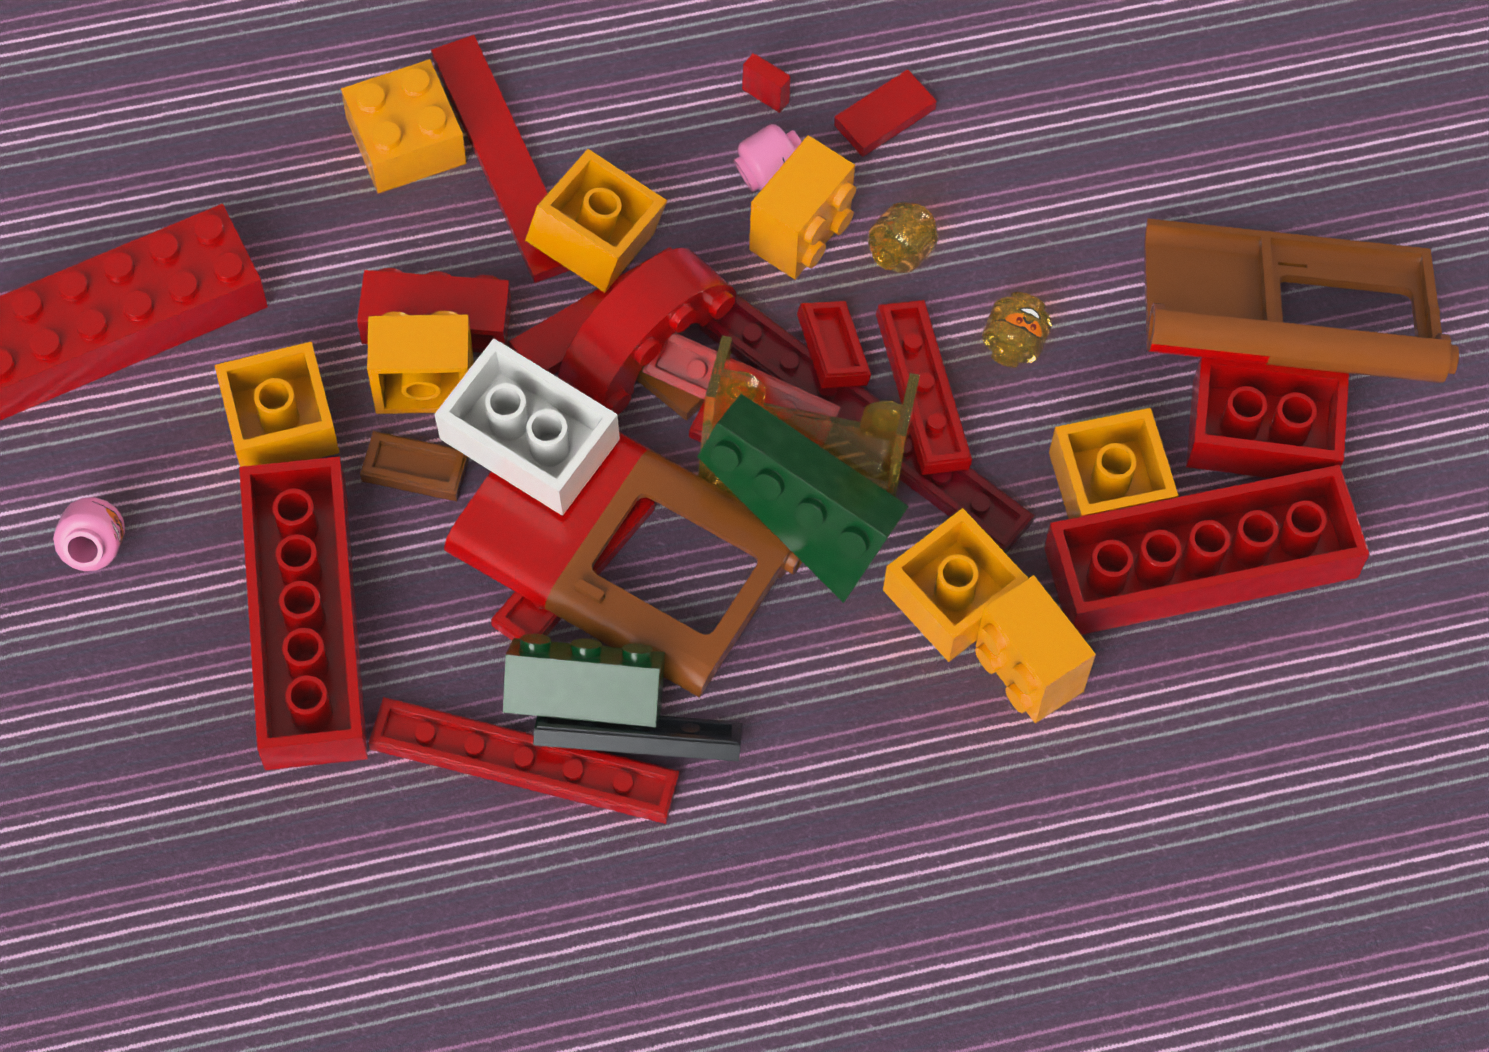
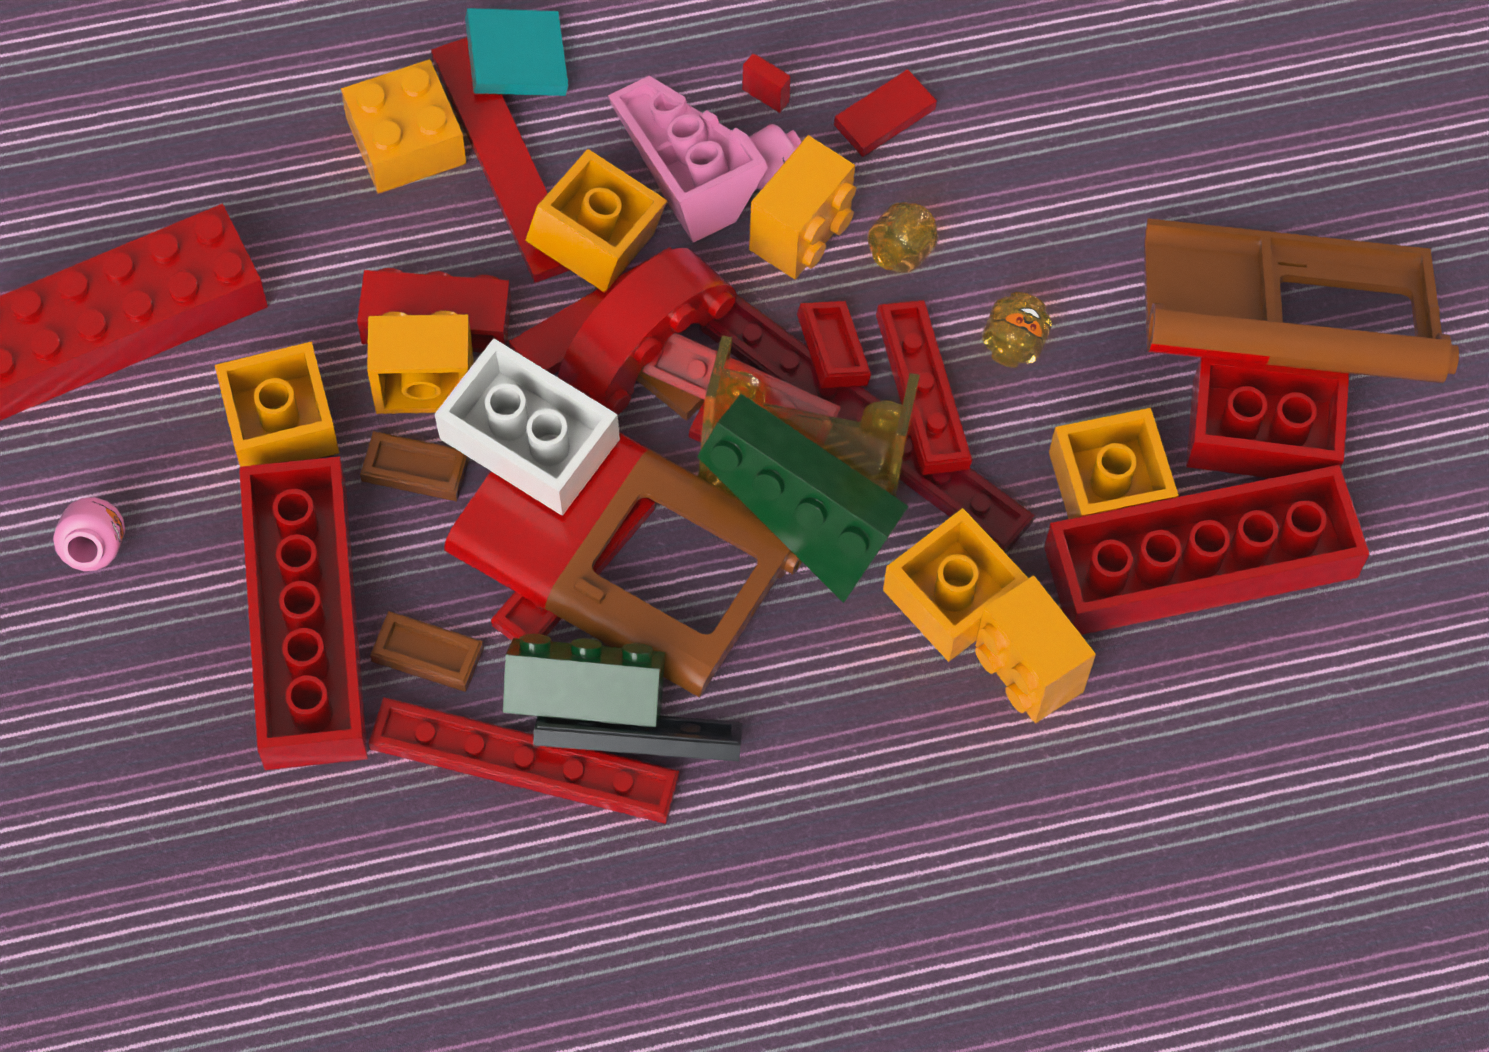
(427, 651): none -> dark orange tile
(516, 52): none -> teal tile
(692, 157): none -> bright pink wedge

